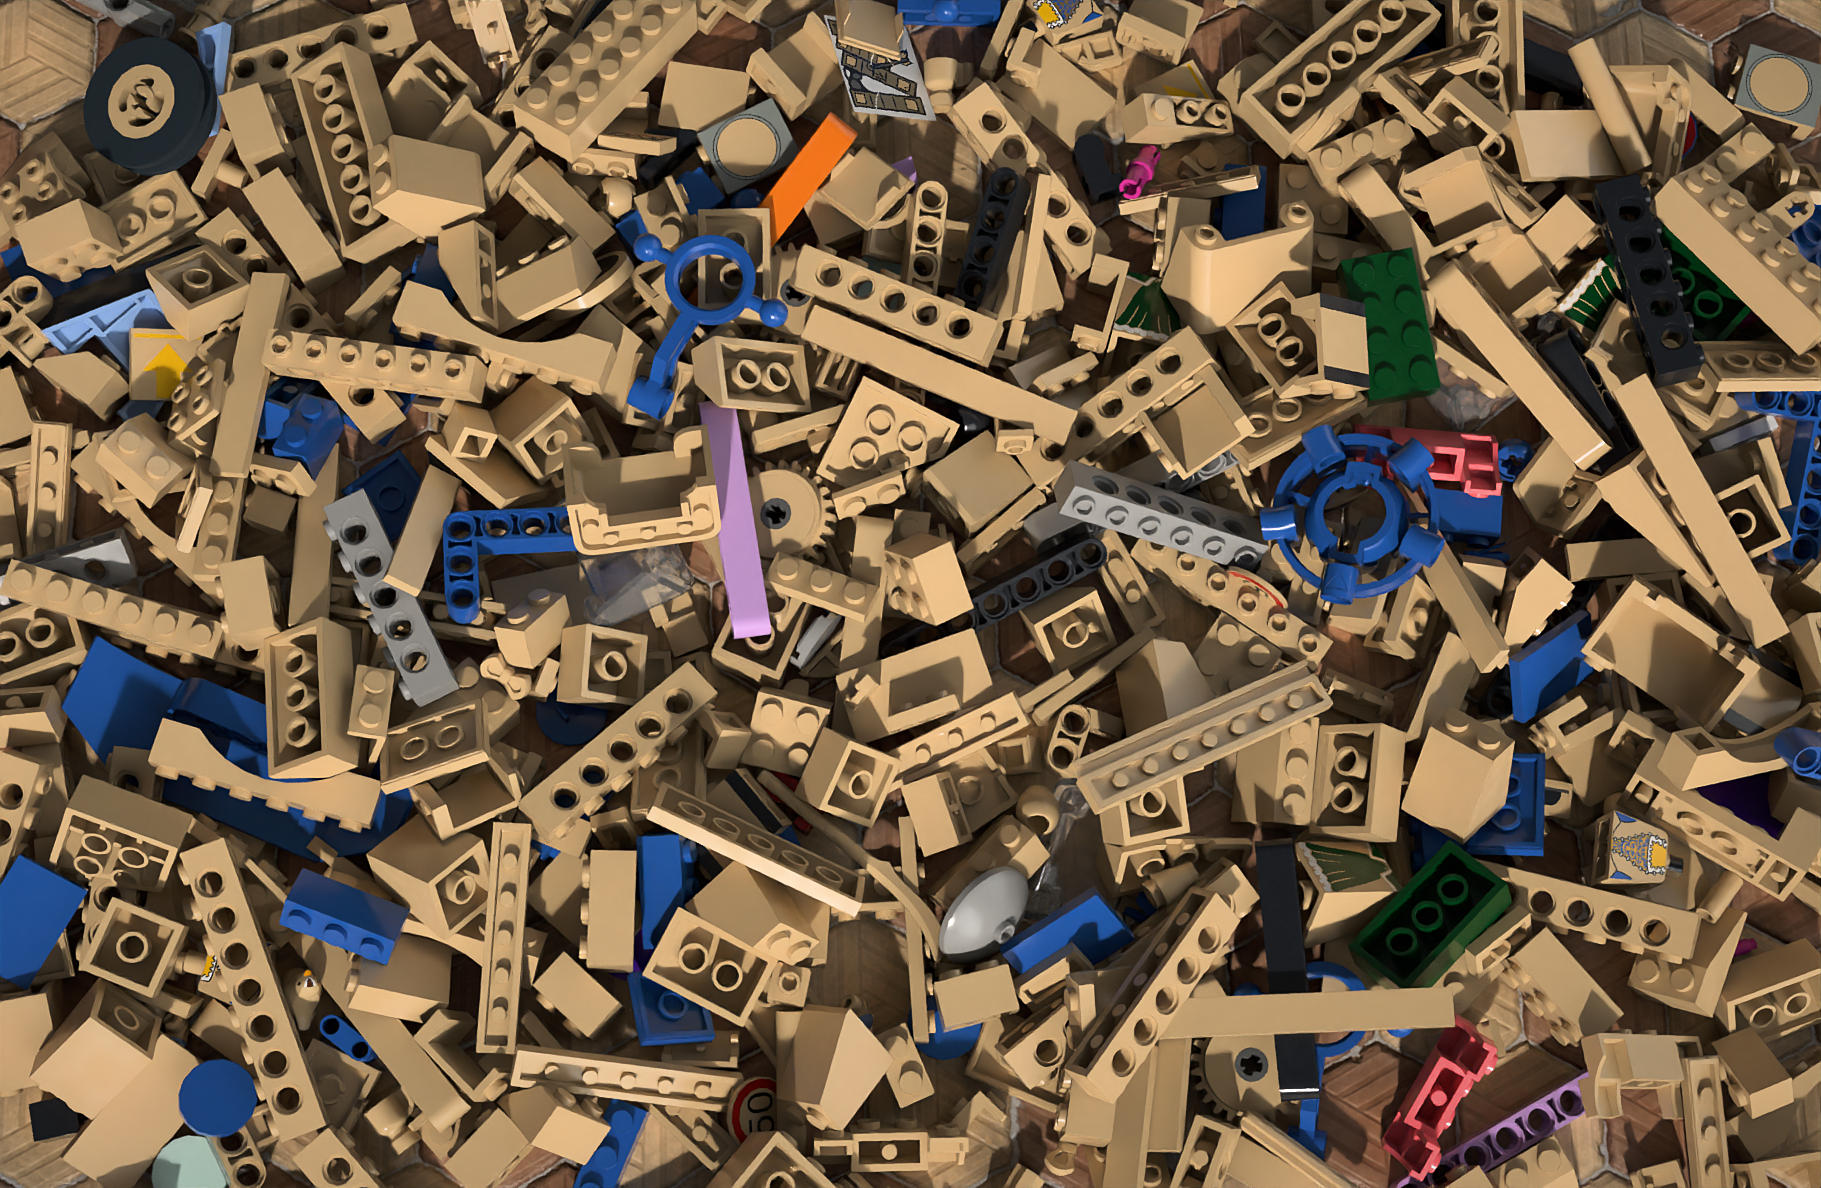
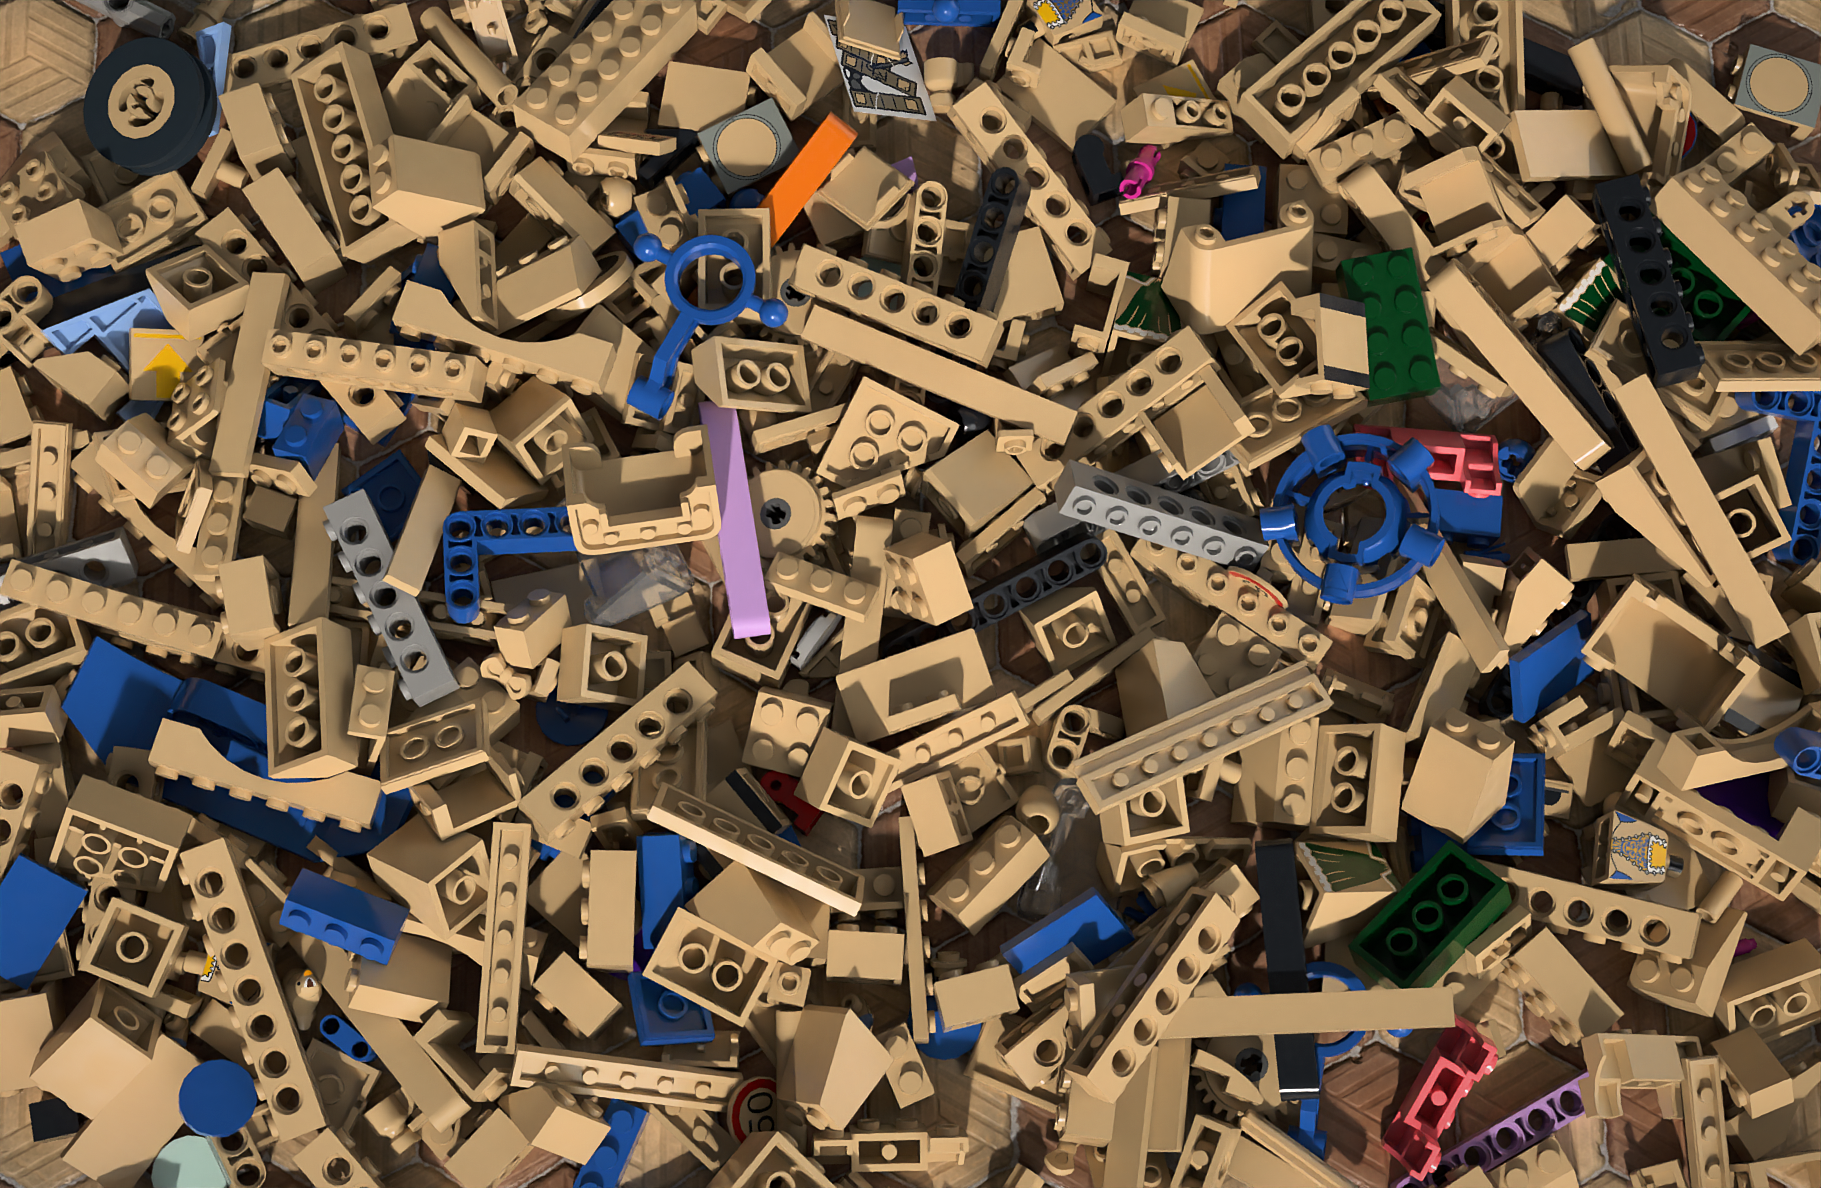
(468, 57): none -> tan piece
(728, 741): tan panel -> none
(832, 391): tan tile -> none
(863, 689): tan tile -> none
(865, 955): none -> tan brick
(877, 868): tan piece -> none
(965, 1112): tan bracket -> none
(984, 916): light grey dish -> none
(1031, 247): tan tile -> none
(1202, 783): none -> tan tile
(1235, 1083): none -> tan slope

